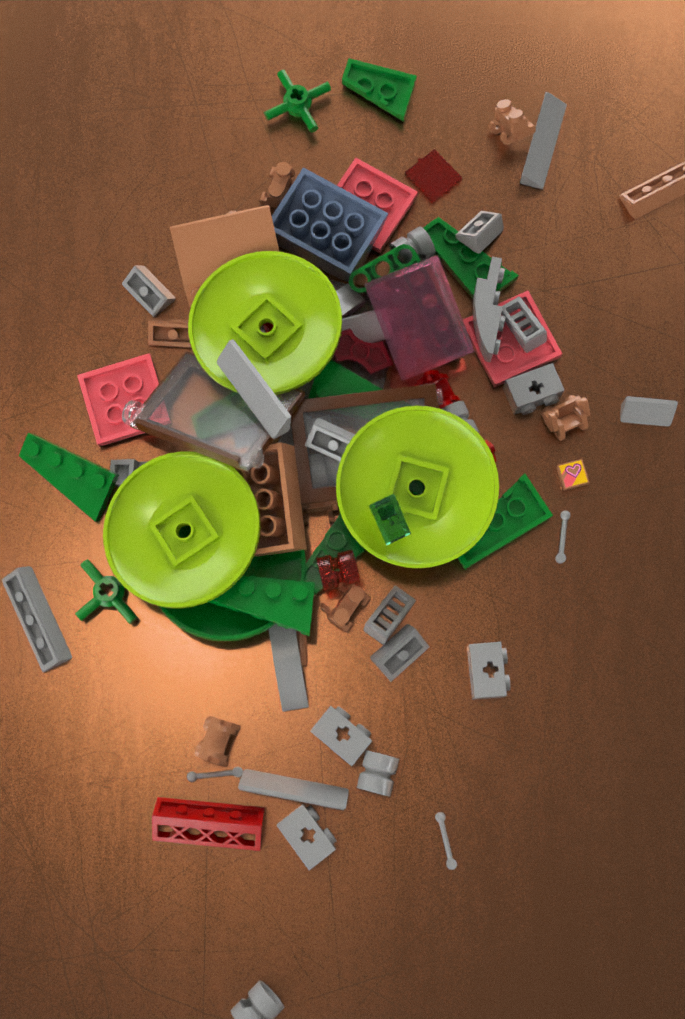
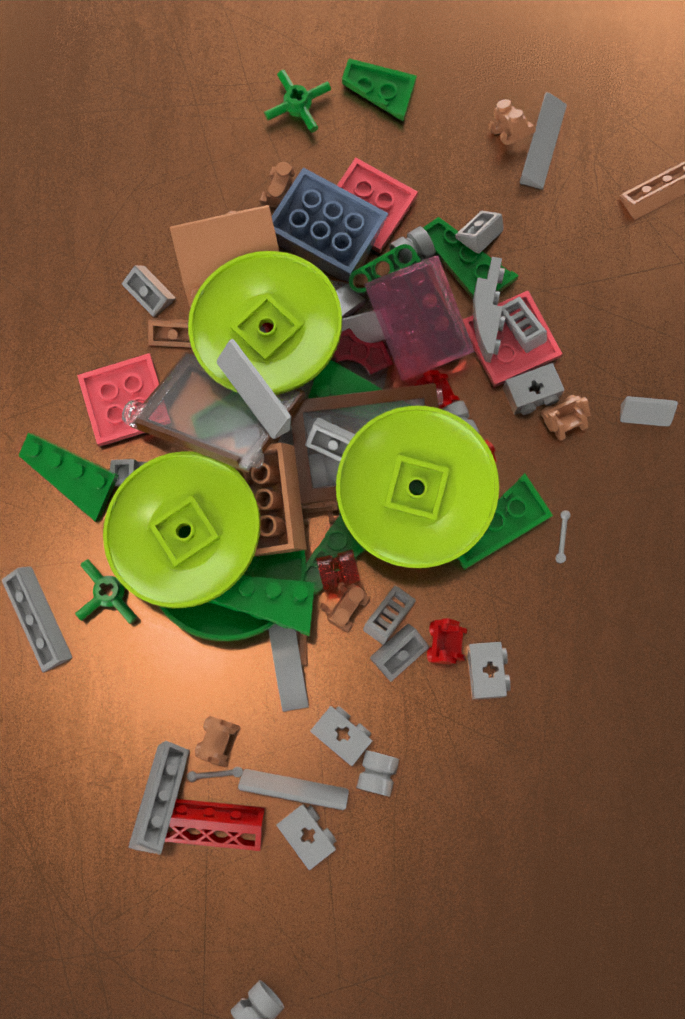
(159, 798): none -> light grey slope
(389, 519): clear green slope -> none
(433, 176): clear red piece -> none
(446, 641): none -> red piece
(450, 863): light grey hinge -> none
(572, 474): tile -> none

